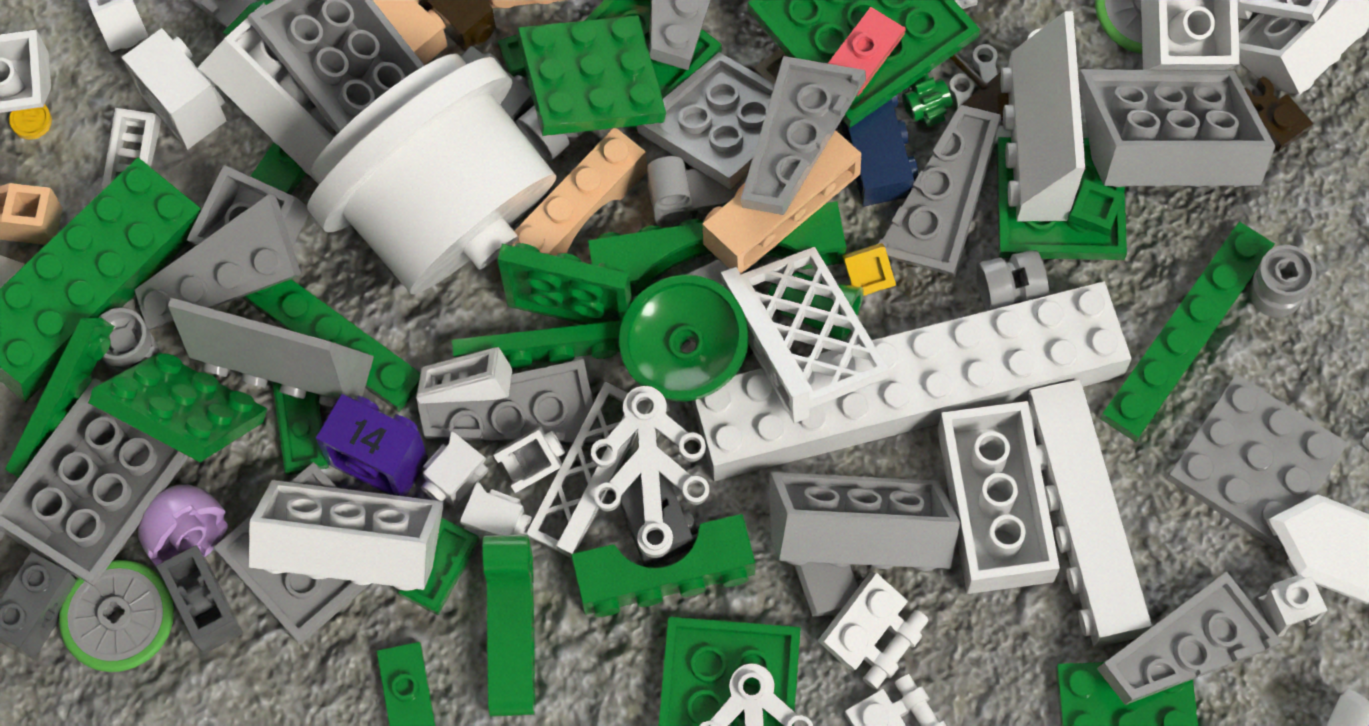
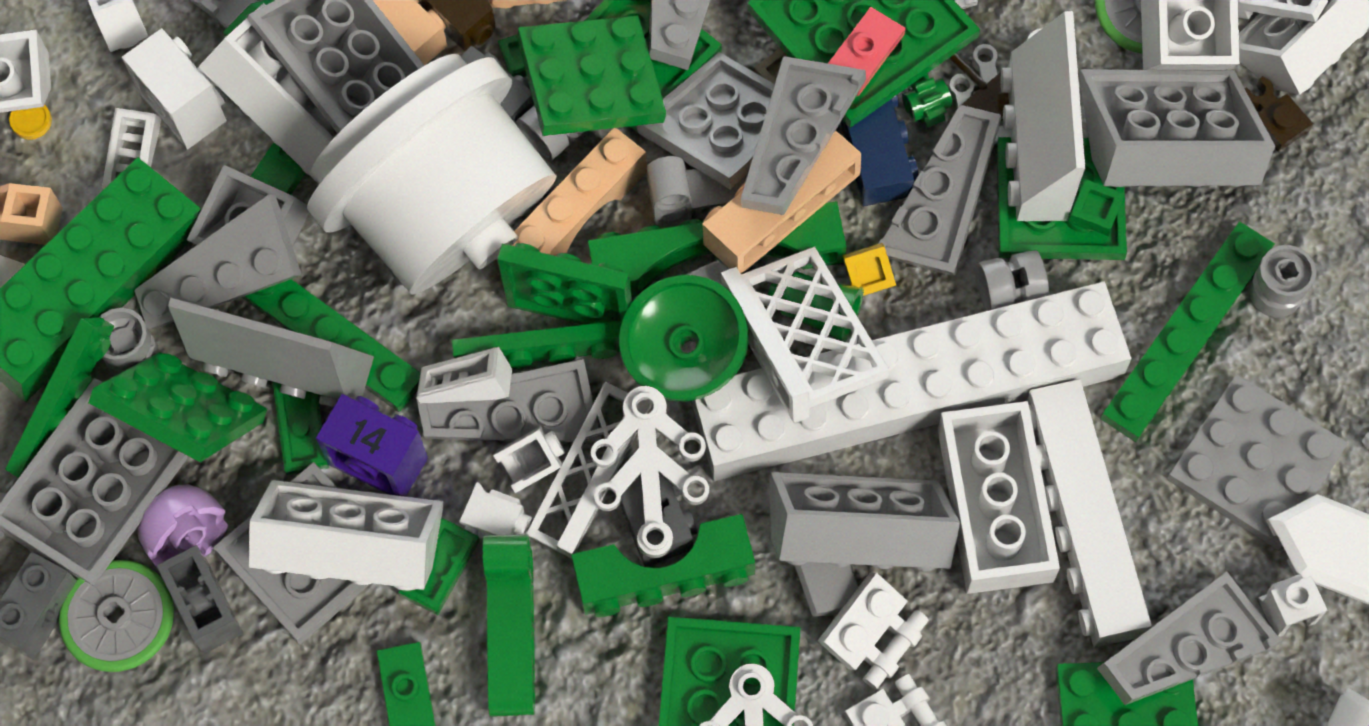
(453, 471): white window -> none

